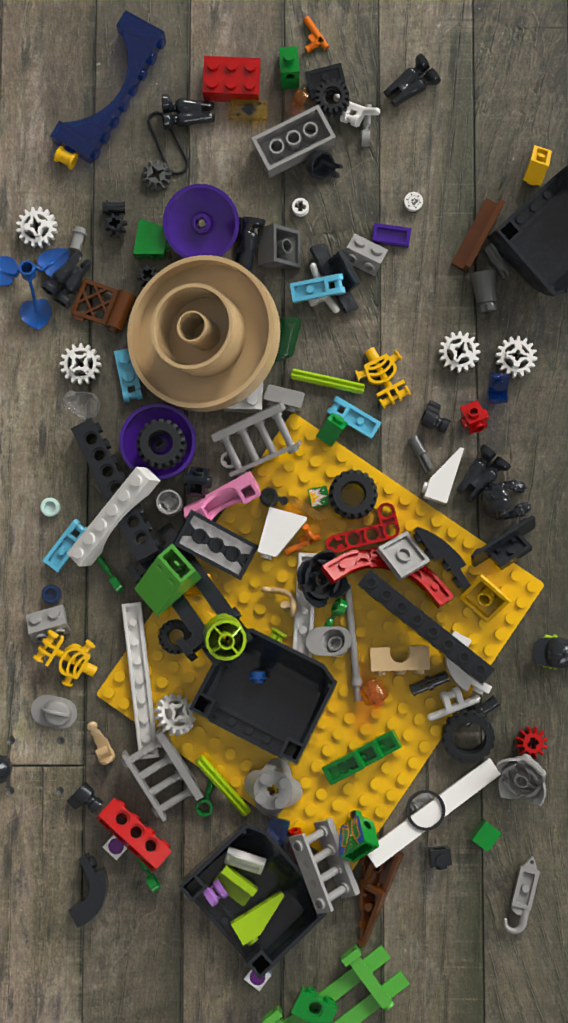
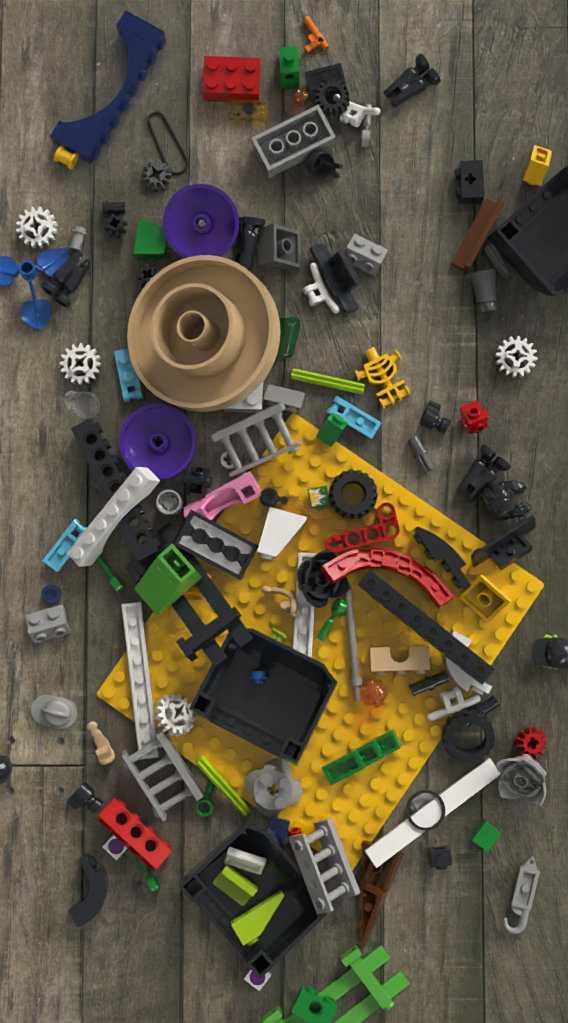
(50, 507): light aqua tile -> none
(80, 662): yellow piece -> none
(115, 314): reddish brown piece -> none
(154, 429): black tyre -> none
(164, 635): black tyre -> none
(188, 112): black piece -> none
(211, 895): medium lavender wheel -> none
(217, 645): lime cylinder -> none
(304, 540): orange hose -> none
(305, 204): white bush -> none
(316, 288): medium azure plate -> none
(328, 641): light grey piece -> none
(357, 837): green torso -> none
(391, 235): dark purple tile -> none
(403, 555): light grey plate -> none
(413, 201): white tile -> none
(440, 484): white slope -> none
(452, 350): white gear -> none
(471, 171): none -> black brick
(498, 387): clear blue bracket -> none

